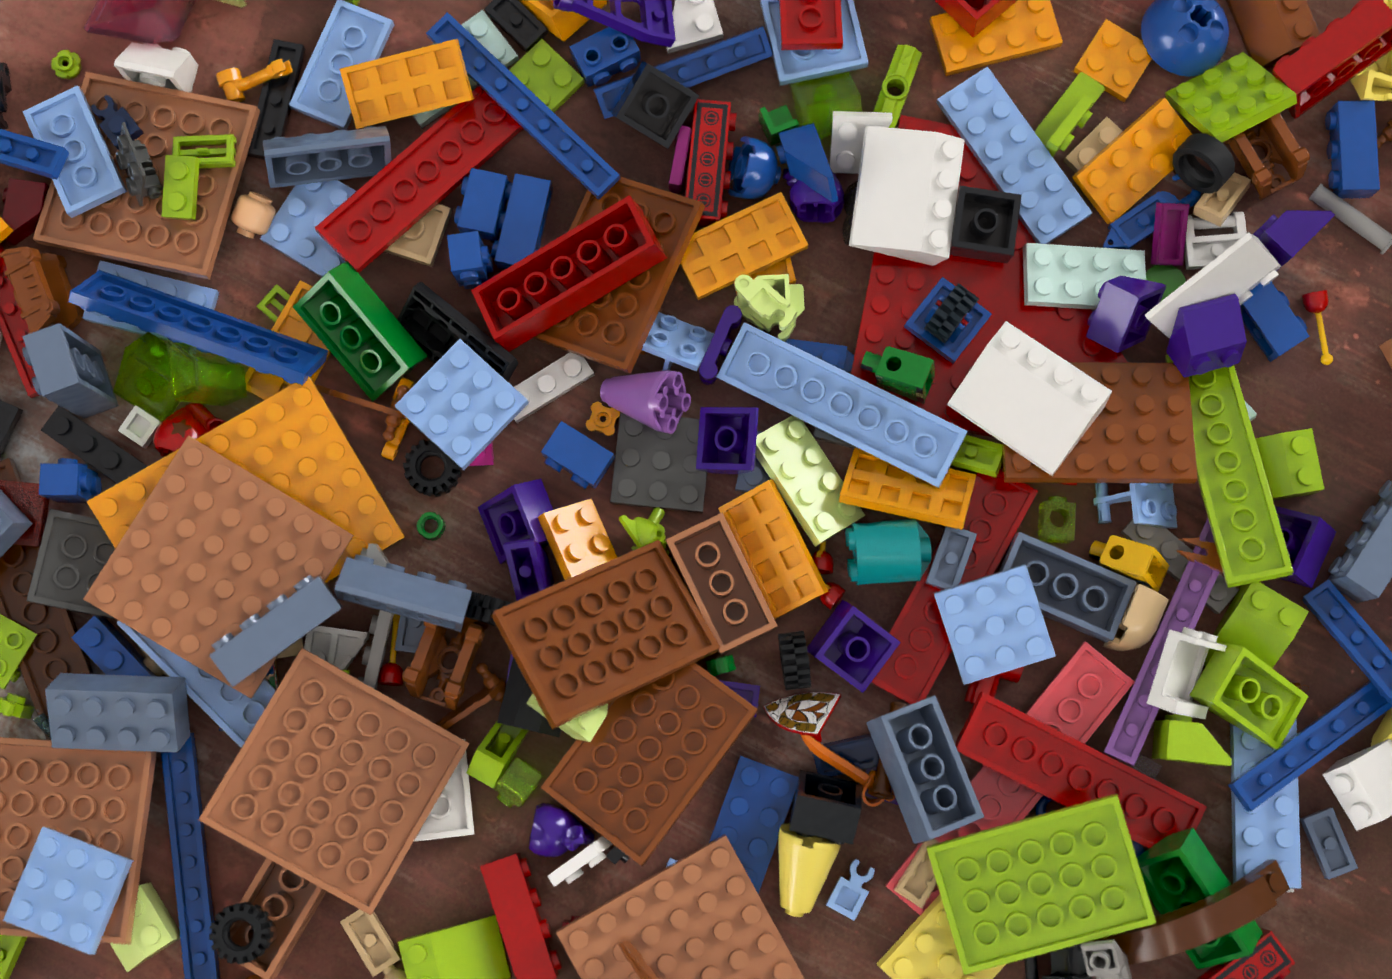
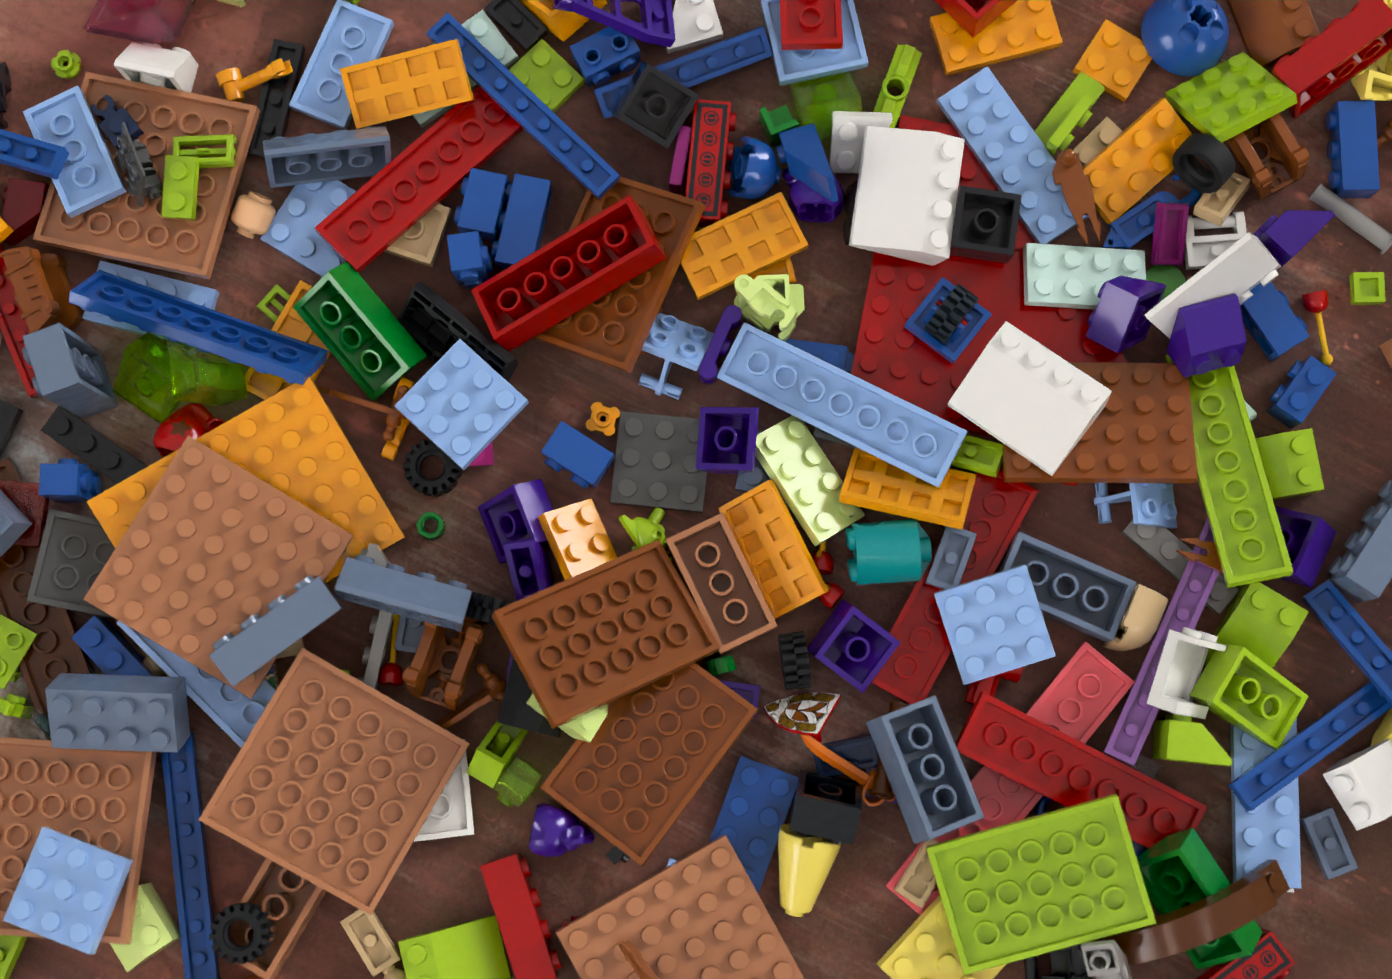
(140, 426): white plate -> none
(335, 645): white wing -> none
(553, 382): white plate -> none
(572, 869): white wing -> none
(649, 397): medium lavender cone -> none
(848, 894): light blue plate -> none
(911, 378): green torso -> none
(1047, 531): clear neon green brick -> none
(1076, 191): none -> dark orange piece
(1131, 560): yellow torso -> none
(1300, 392): none -> blue brick
(1367, 288): none -> lime plate

